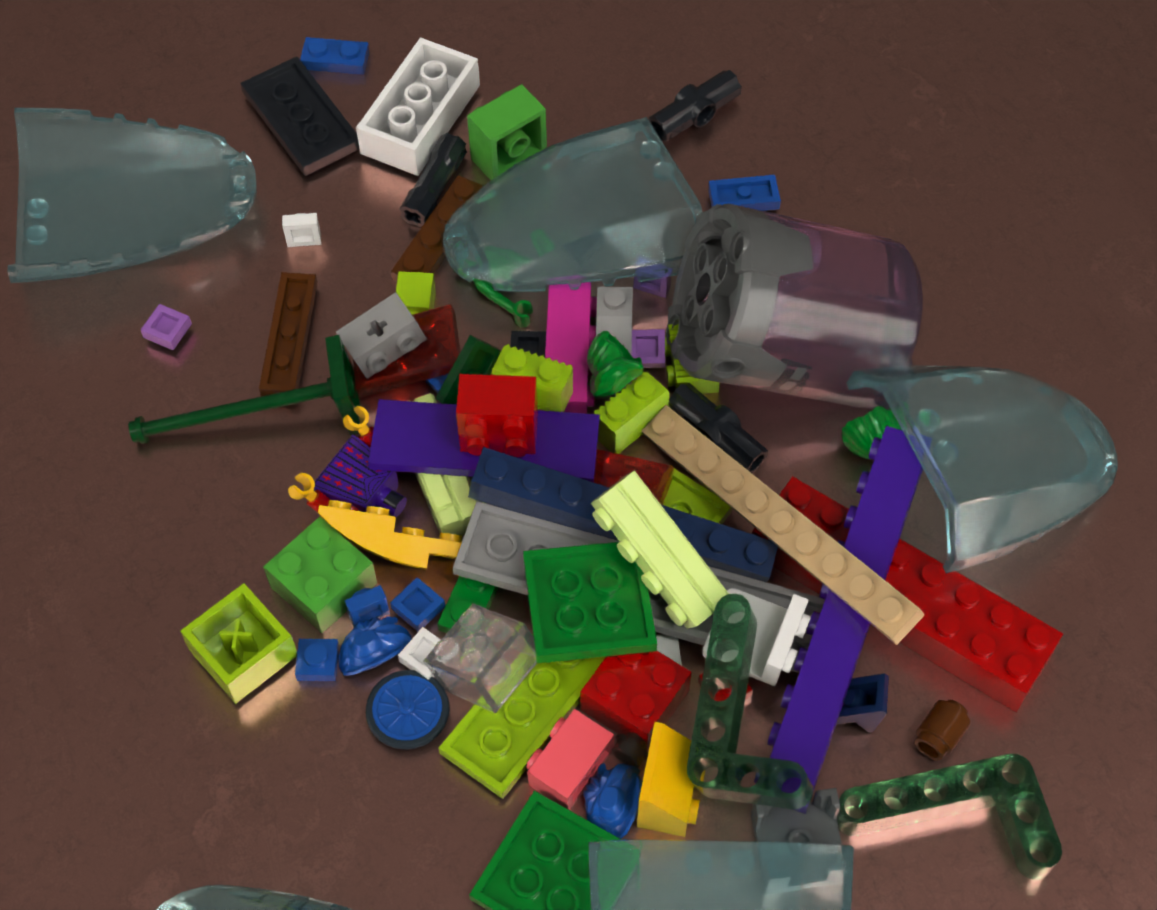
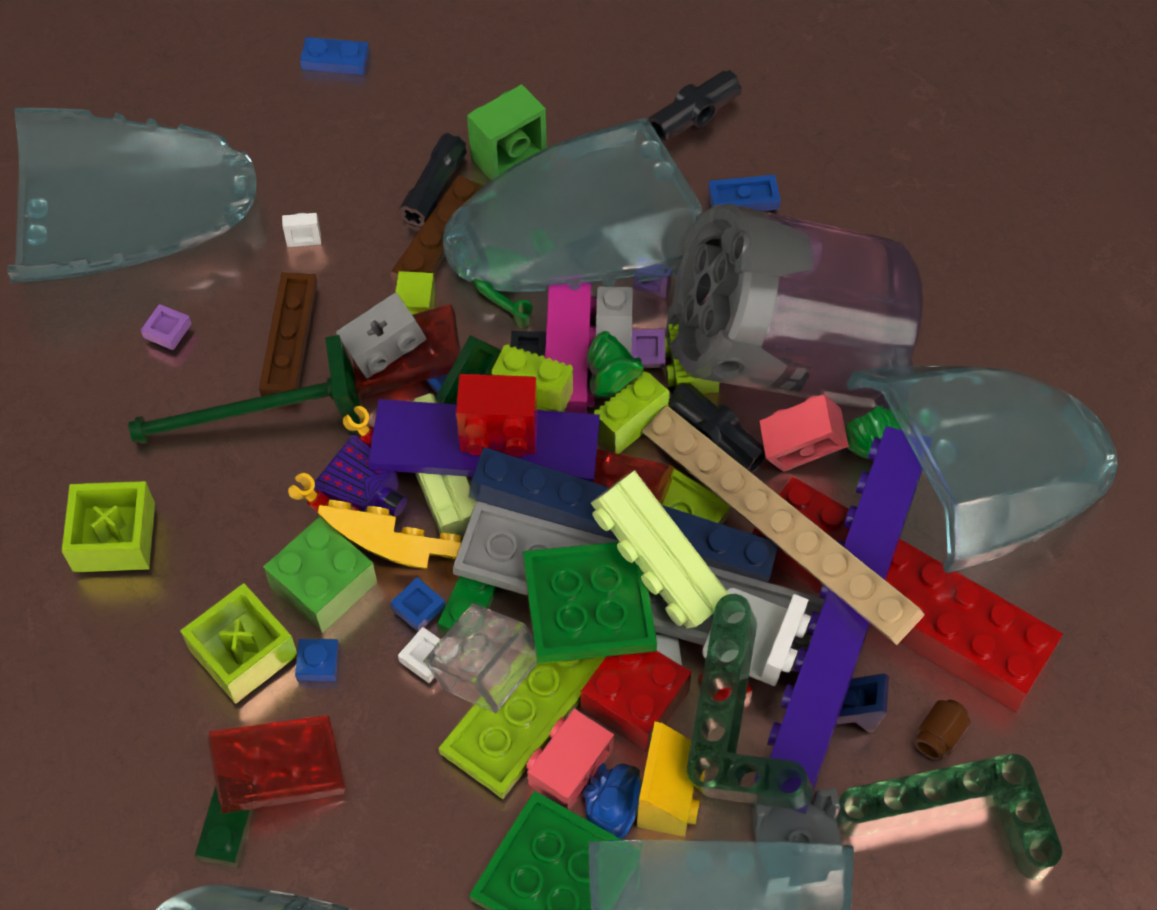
(108, 526): none -> lime brick
(223, 835): none -> dark green plate
(275, 763): none -> clear red plate
(301, 115): black plate -> none
(367, 604): blue plate -> none
(372, 644): blue hat -> none
(407, 710): blue wheel -> none
(418, 106): white brick -> none
(630, 749): clear smoke plate -> none
(803, 432): none -> coral brick

